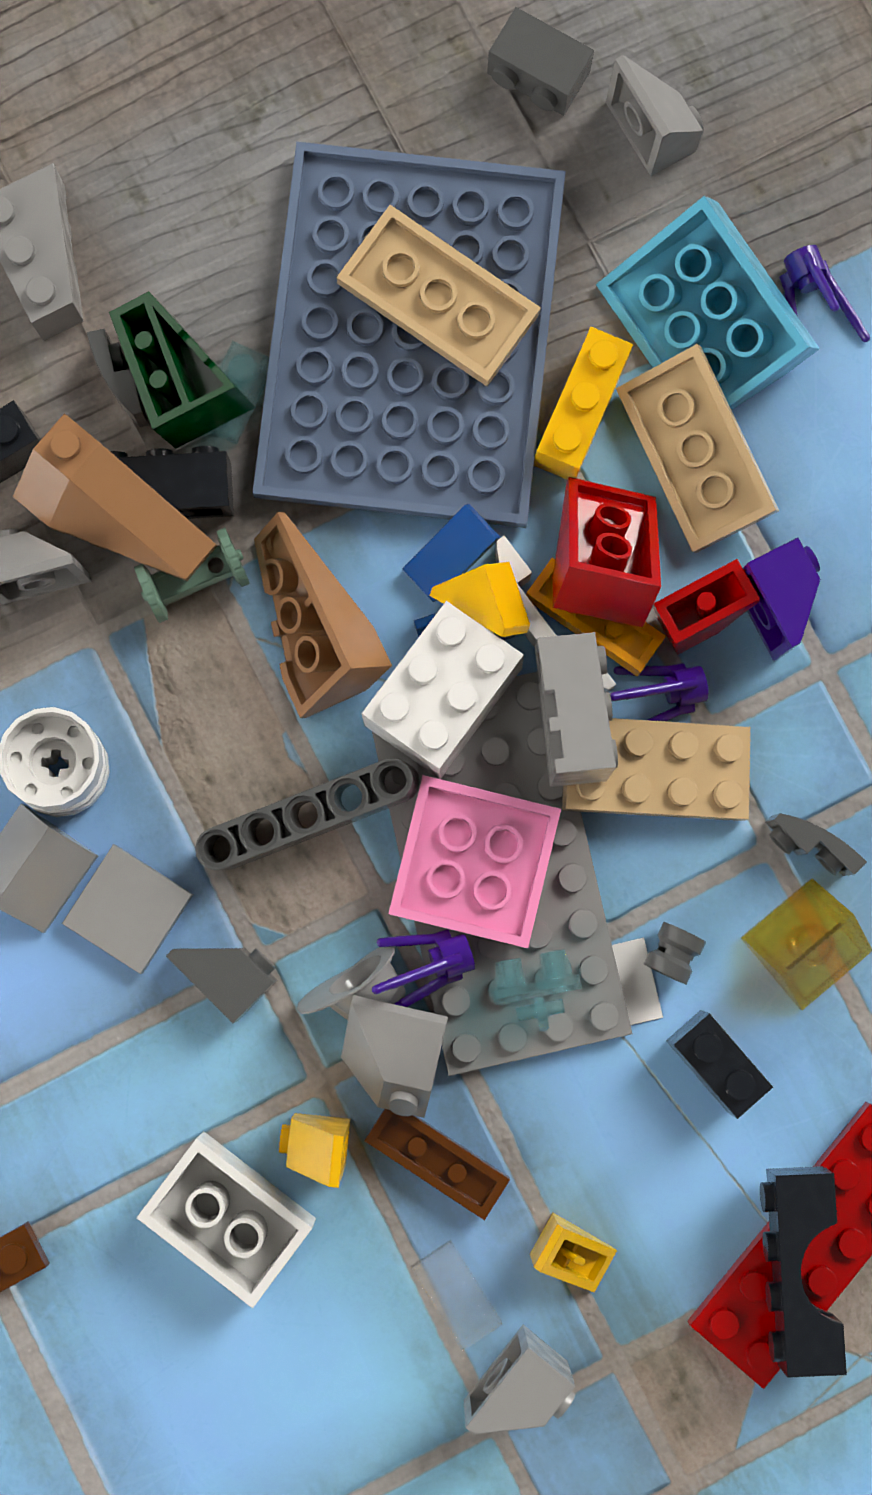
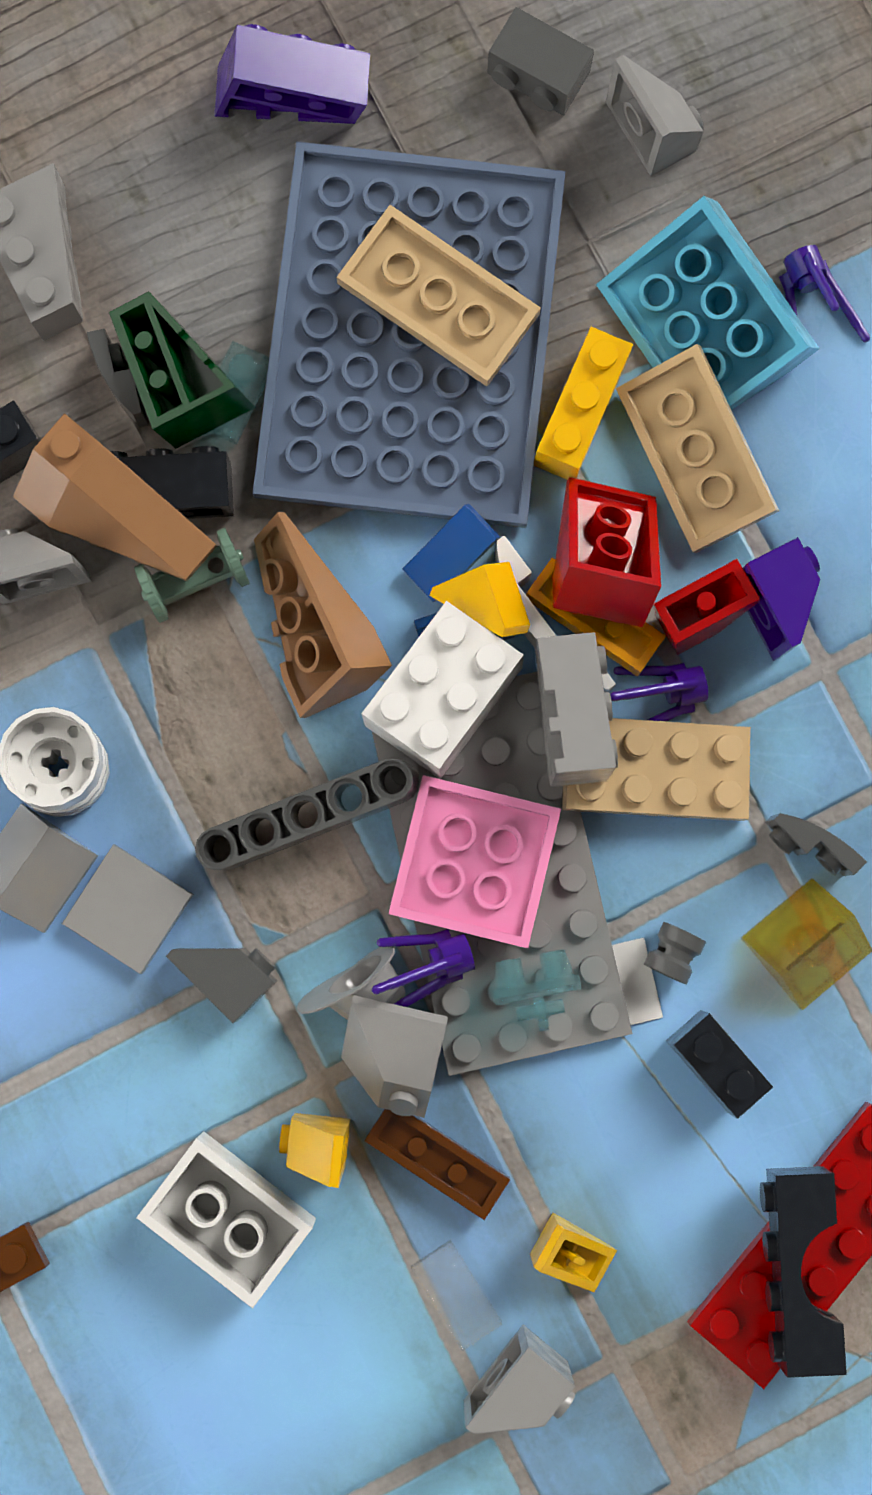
(291, 75): none -> wedge

